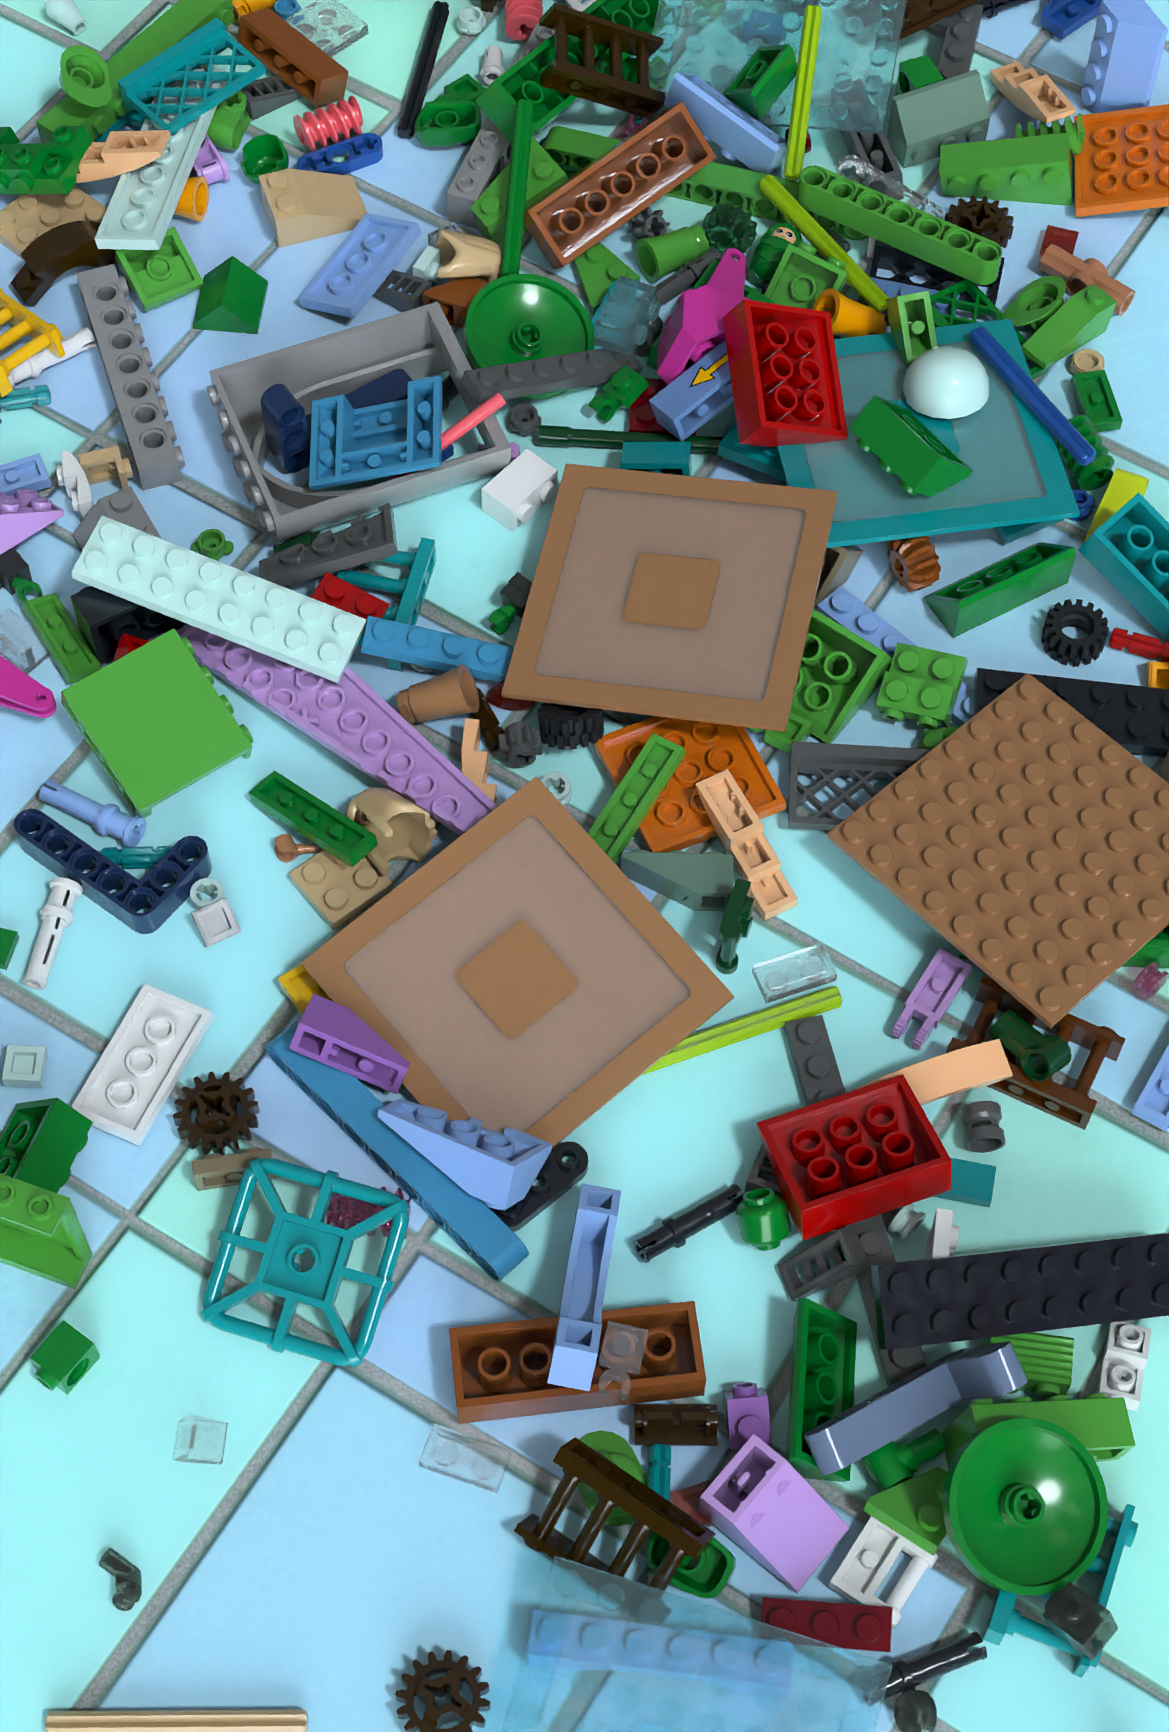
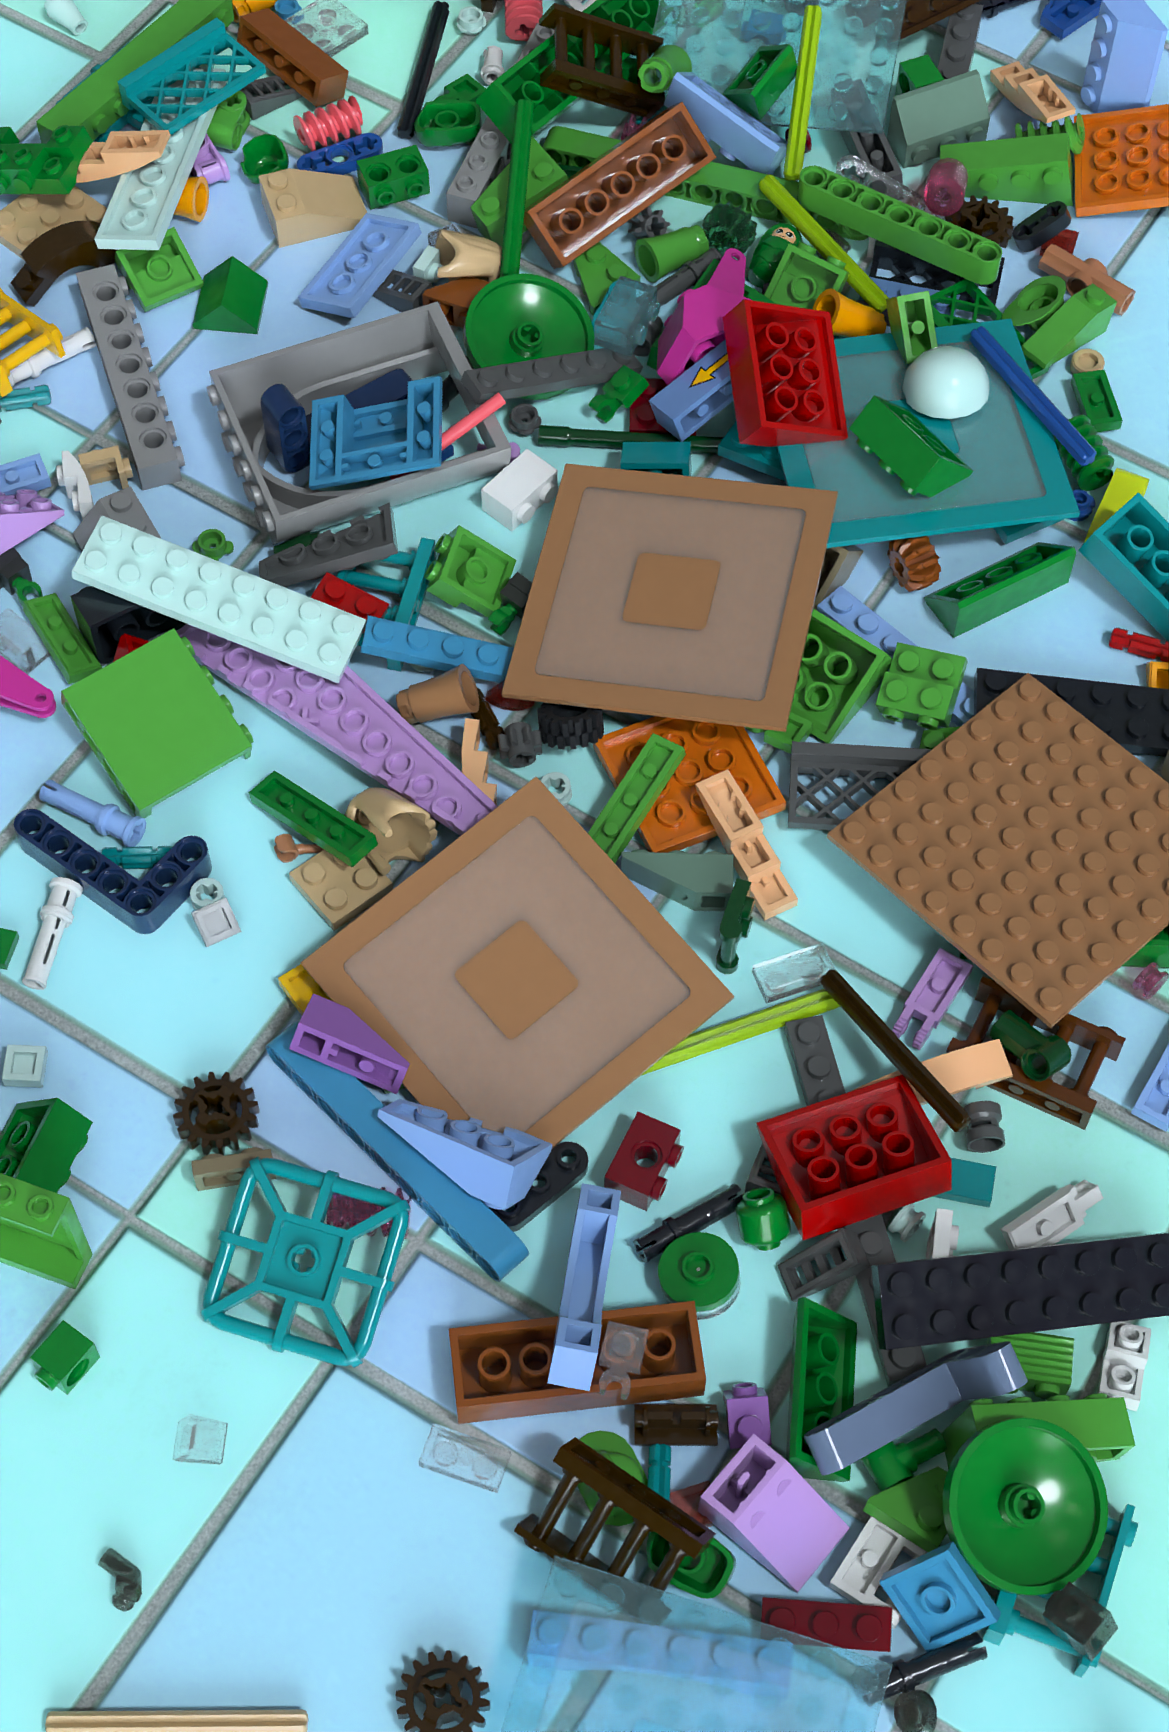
(85, 76): bright green piece -> none
(142, 1064): white plate -> none
(393, 177): none -> green brick
(469, 571): none -> bright green plate
(649, 1140): none -> dark red brick
(668, 61): none -> bright green plant
(700, 1270): none -> green piece
(896, 1051): none -> dark brown axle
(940, 1597): none -> dark azure plate
(946, 187): none -> clear pink piece
(1041, 226): none -> black beam
(1052, 1217): none -> white hinge
(1079, 617): black tyre -> none

